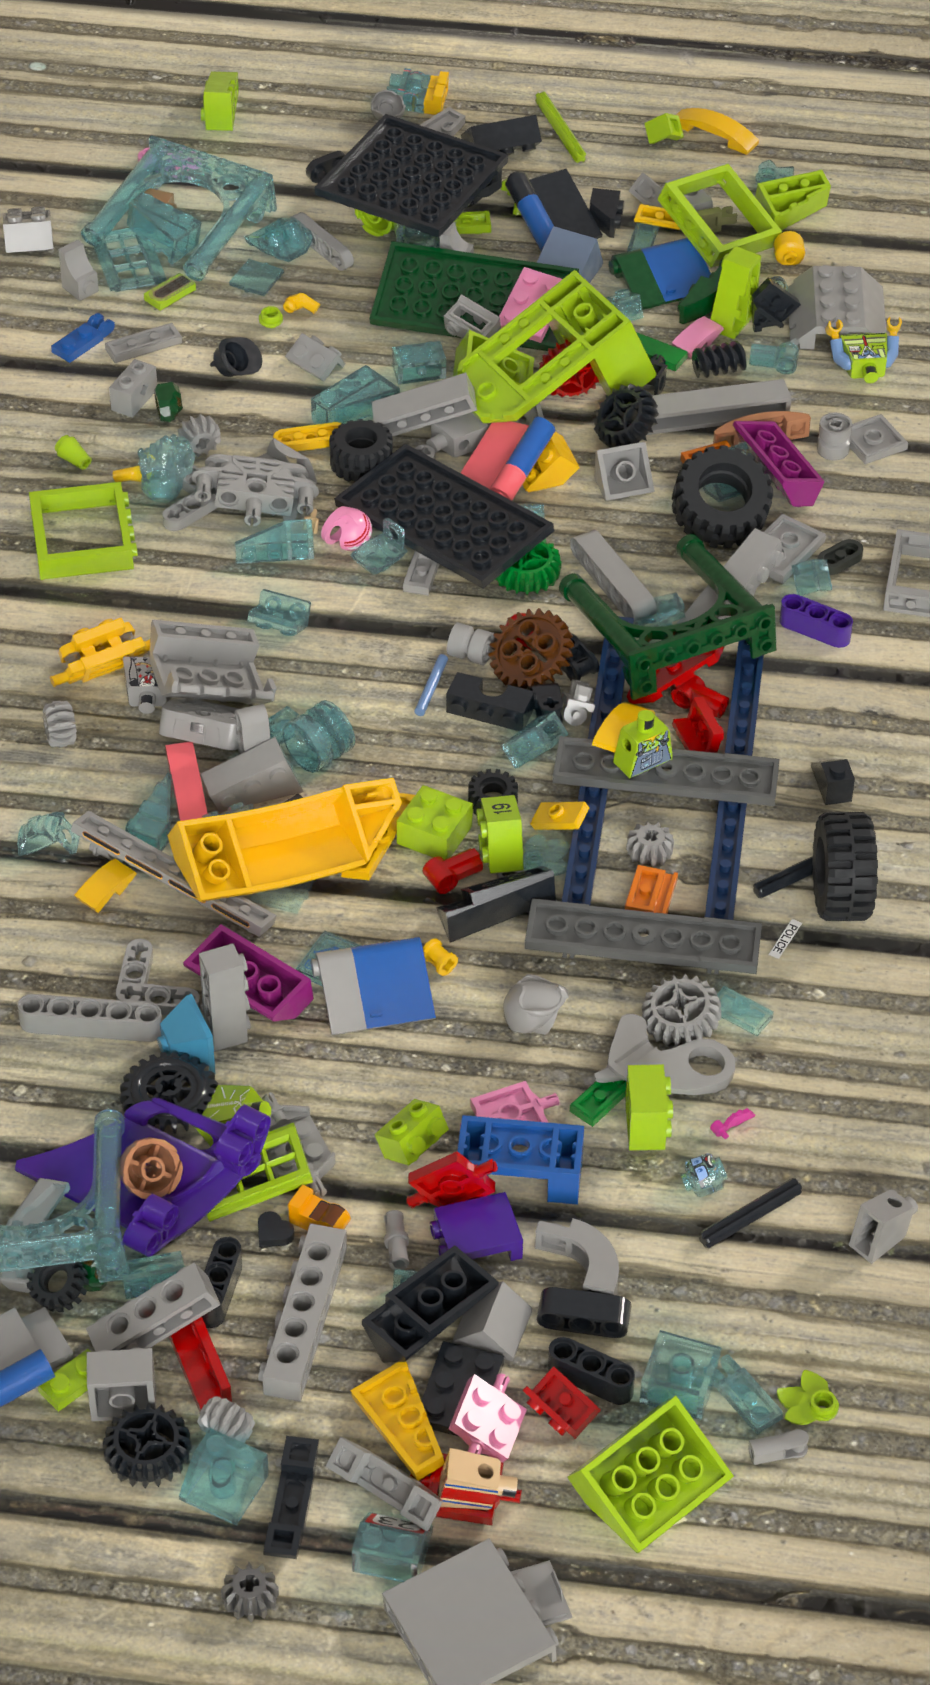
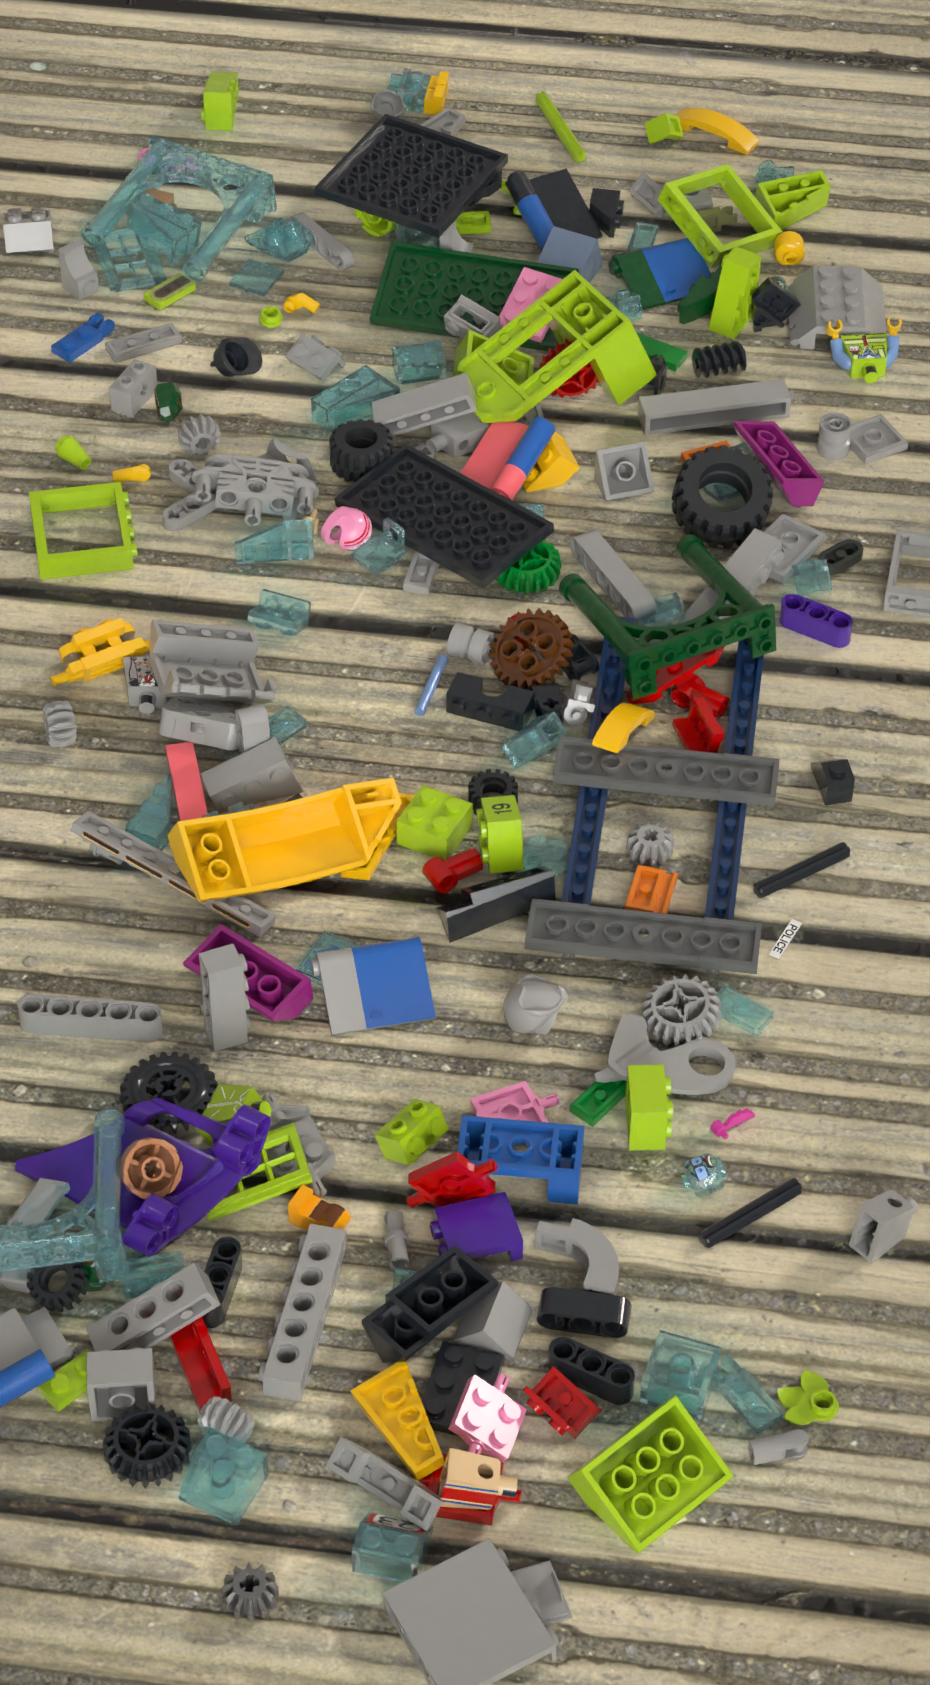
(45, 831): clear light blue piece -> none
(105, 882): yellow slope -> none
(139, 987): light grey beam -> none
(165, 467): clear light blue hair -> none
(187, 1033): dark azure slope -> none
(273, 1230): black tile -> none
(285, 898): clear light blue piece -> none
(292, 1498): black slope -> none
(306, 437): yellow plate -> none
(318, 736): clear light blue wheel -> none
(321, 166): black plate -> none
(439, 957): yellow bush -> none
(506, 134): black slope -> none
(559, 815): yellow plate -> none
(625, 416): black gear -> none
(643, 745): lime torso -> none
(654, 216): yellow slope -> none
(697, 334): bright pink slope -> none
(781, 357): clear light blue piece -> none
(793, 424): nougat slope -> none
(845, 866): black tyre -> none

